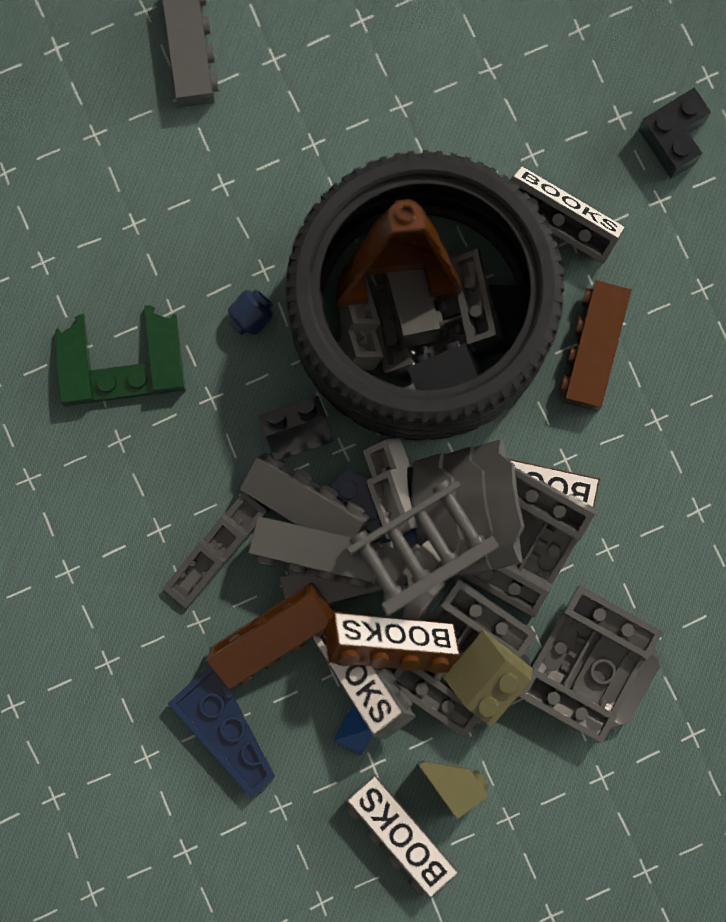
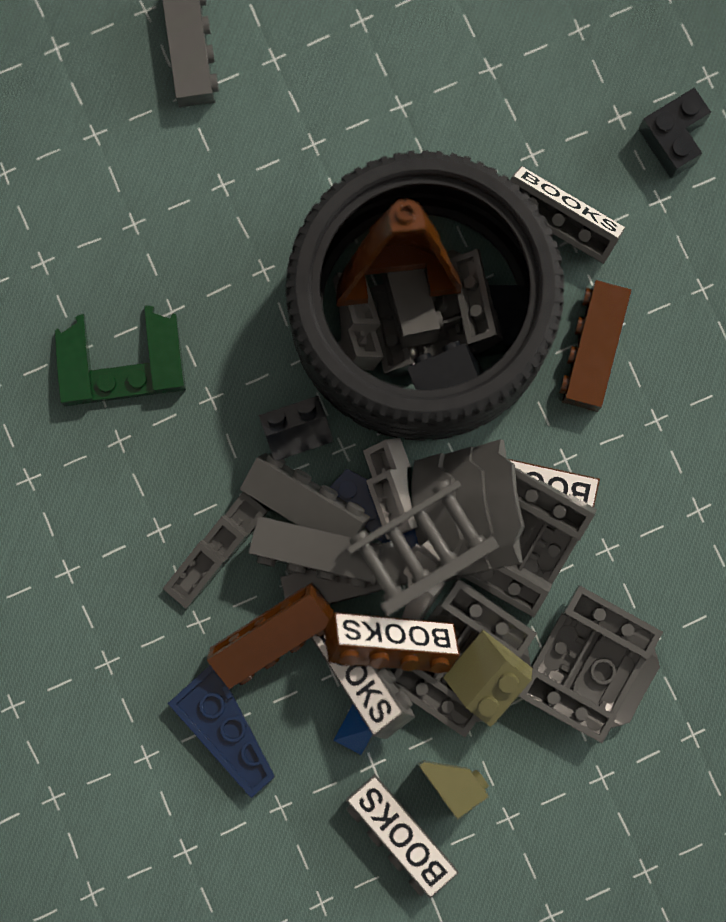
(250, 312): dark blue head -> none

